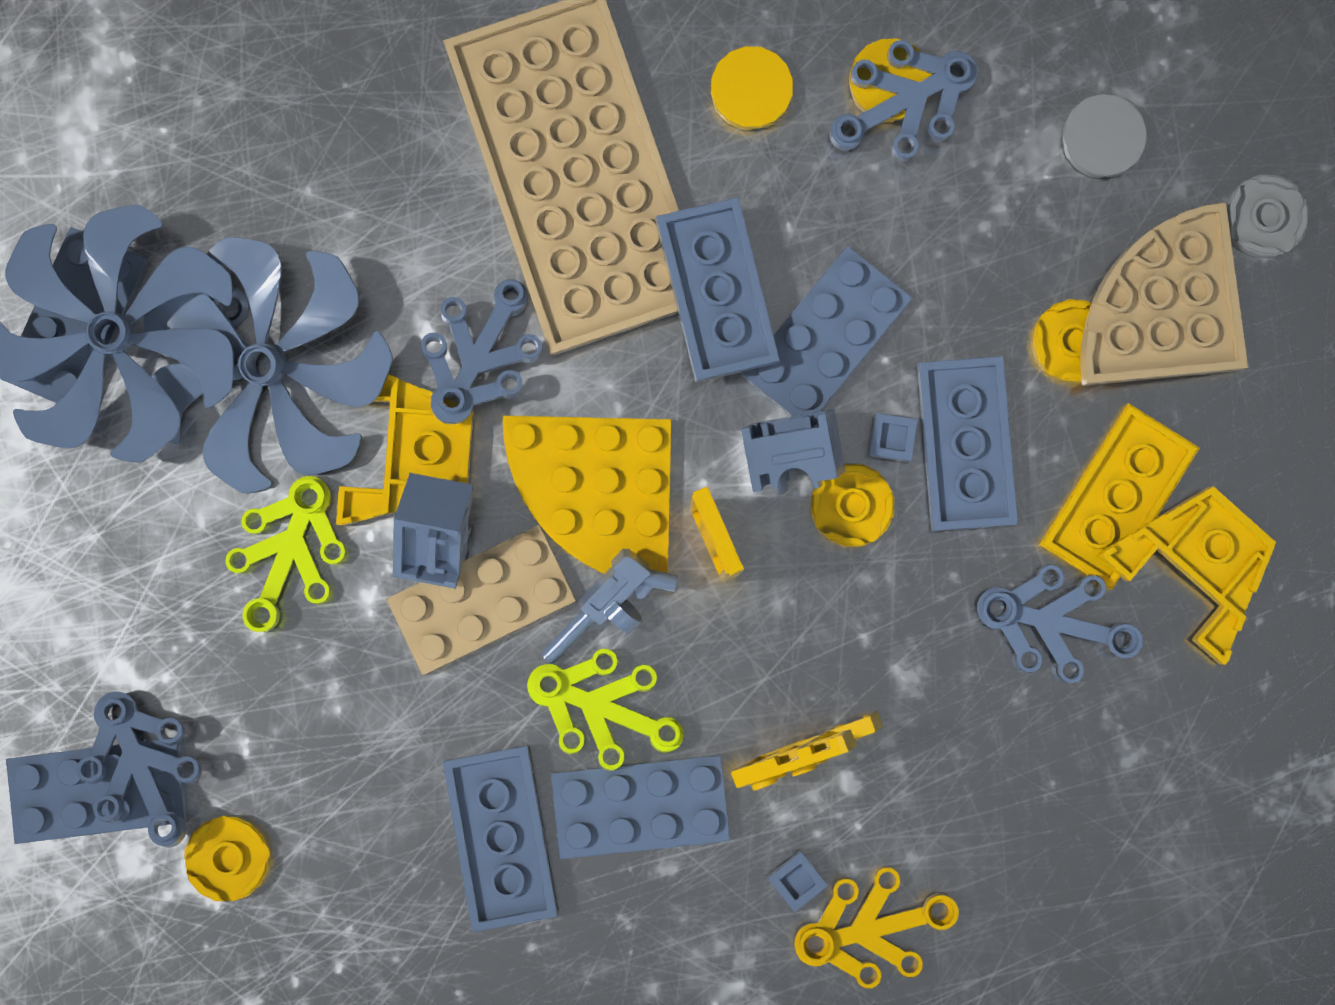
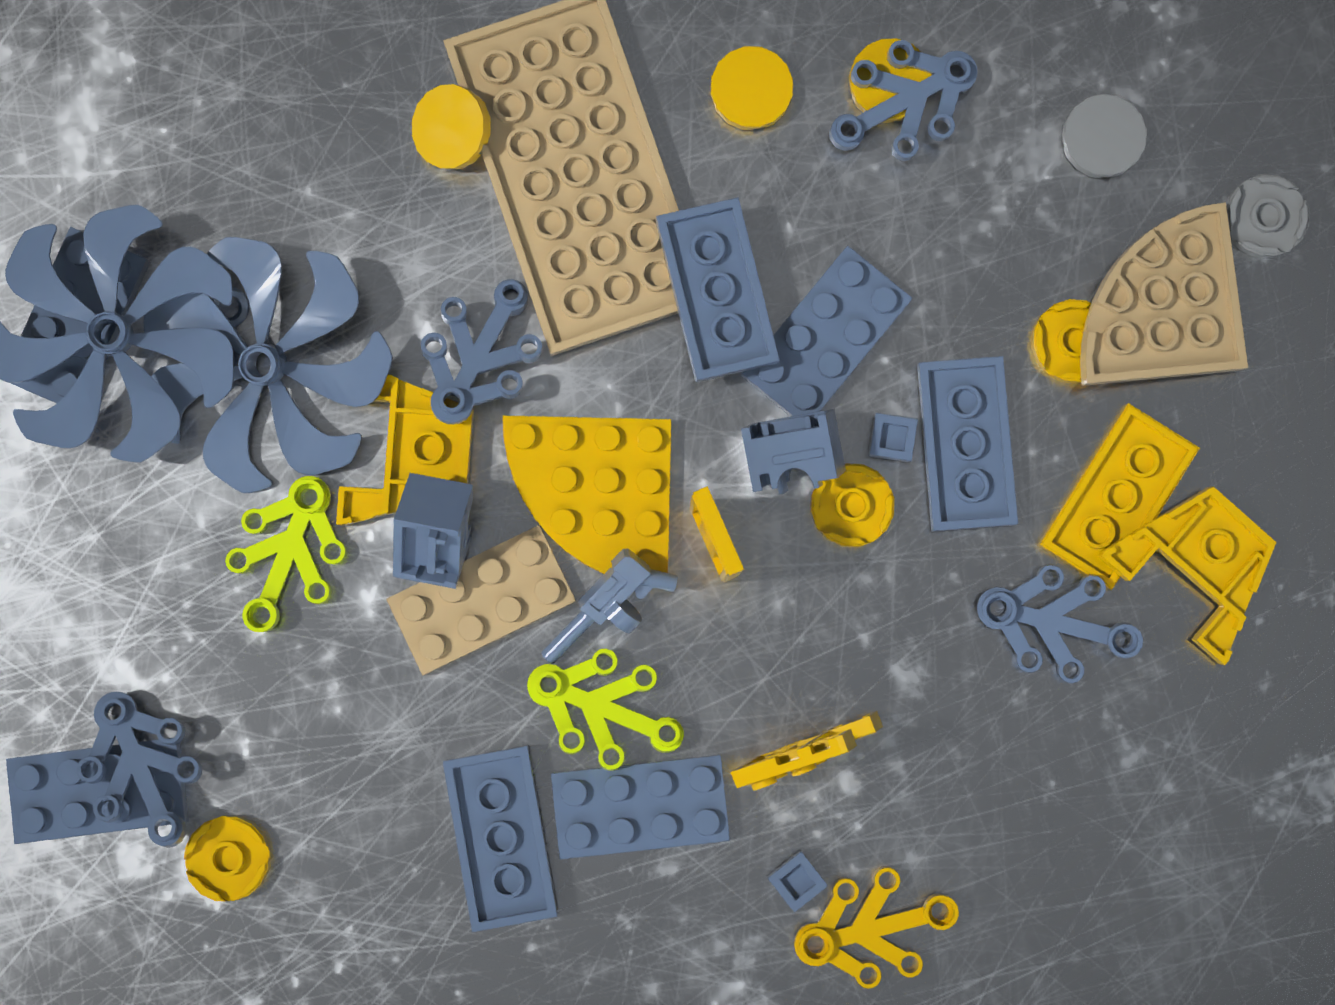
(451, 126): none -> yellow tile

